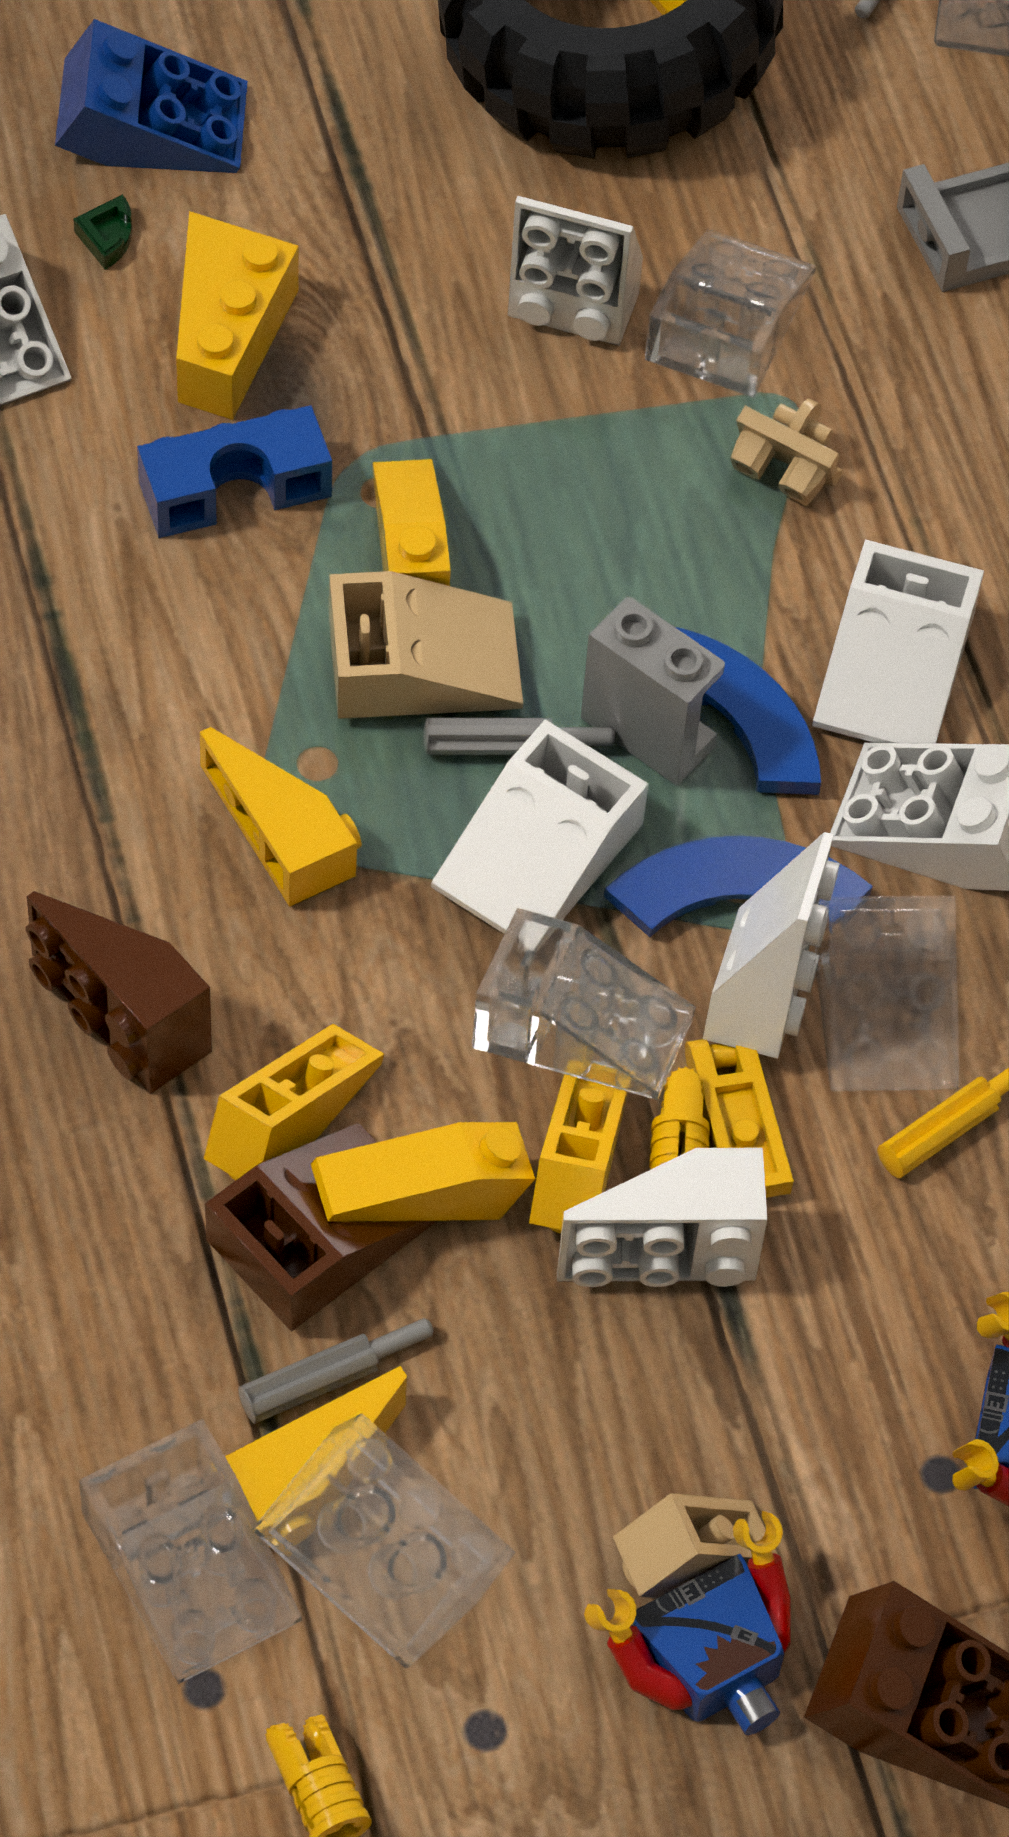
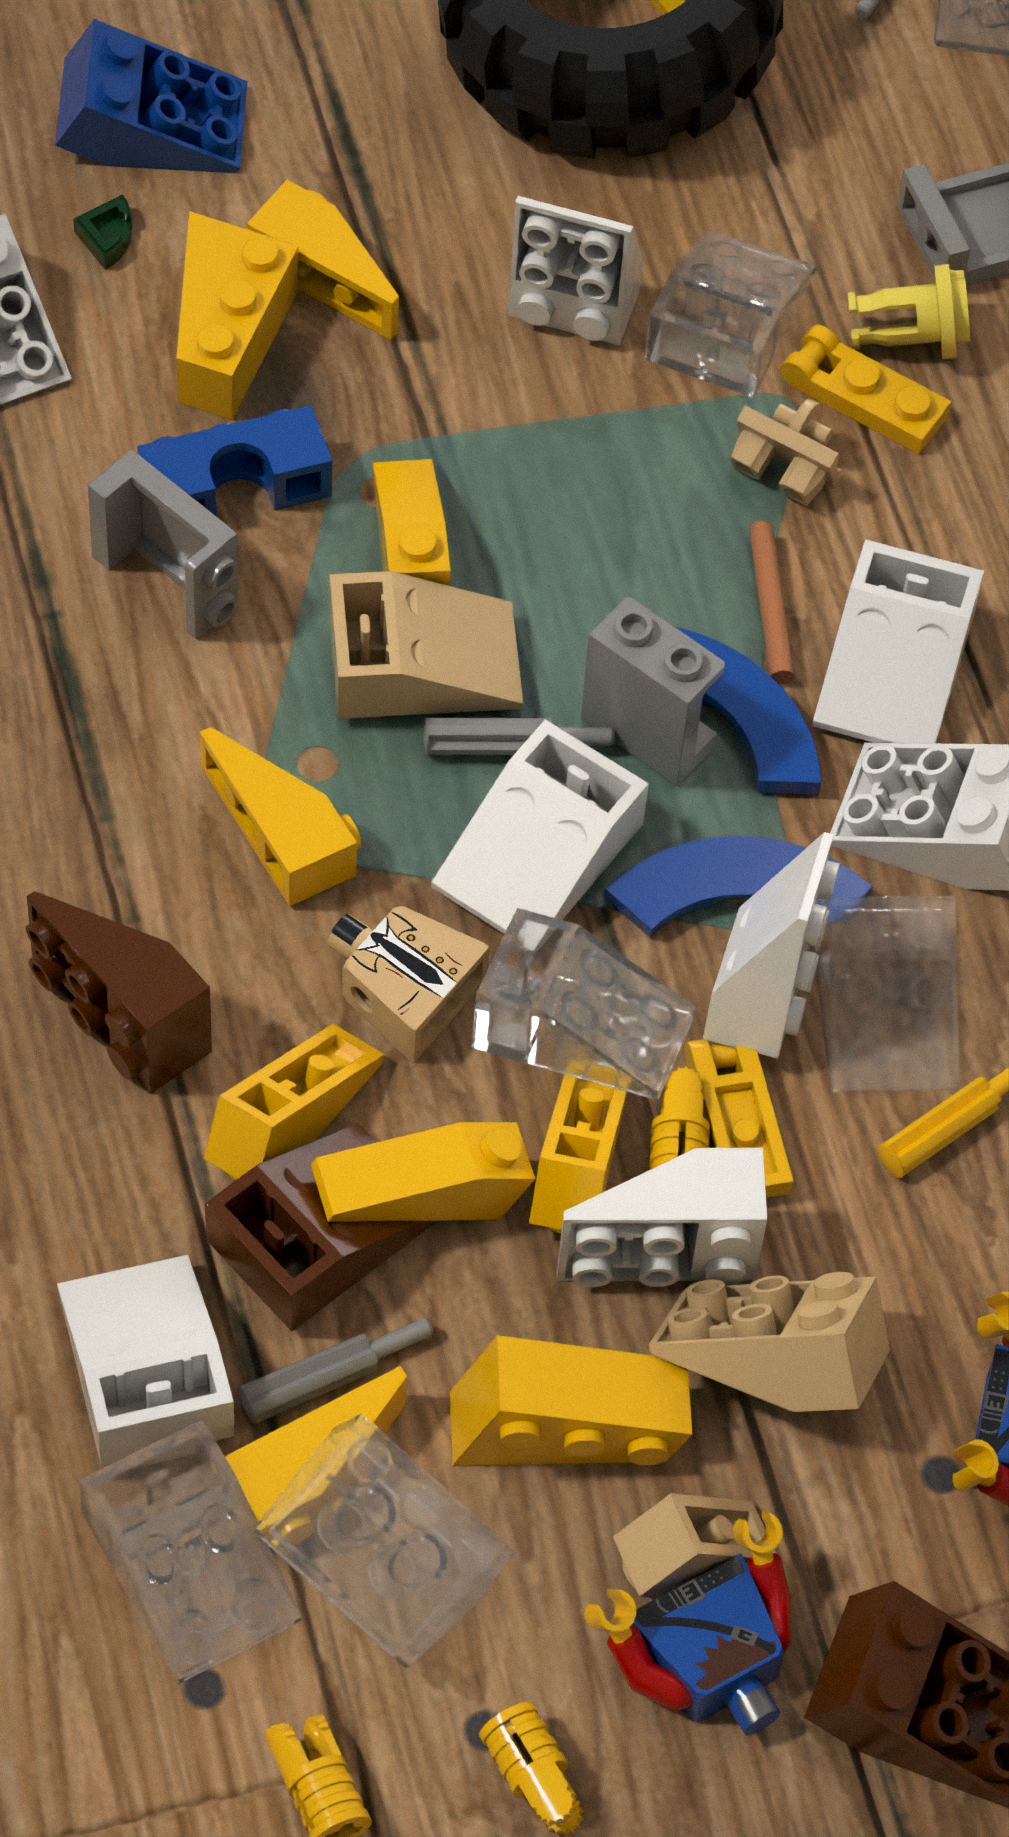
(146, 1356): none -> white slope
(148, 513): none -> light grey panel
(331, 257): none -> yellow slope
(408, 975): none -> tan torso
(542, 1779): none -> yellow hinge
(567, 1406): none -> yellow wedge
(771, 602): none -> nougat bar
(781, 1339): none -> tan slope
(865, 390): none -> yellow plate
(939, 310): none -> light yellow piece

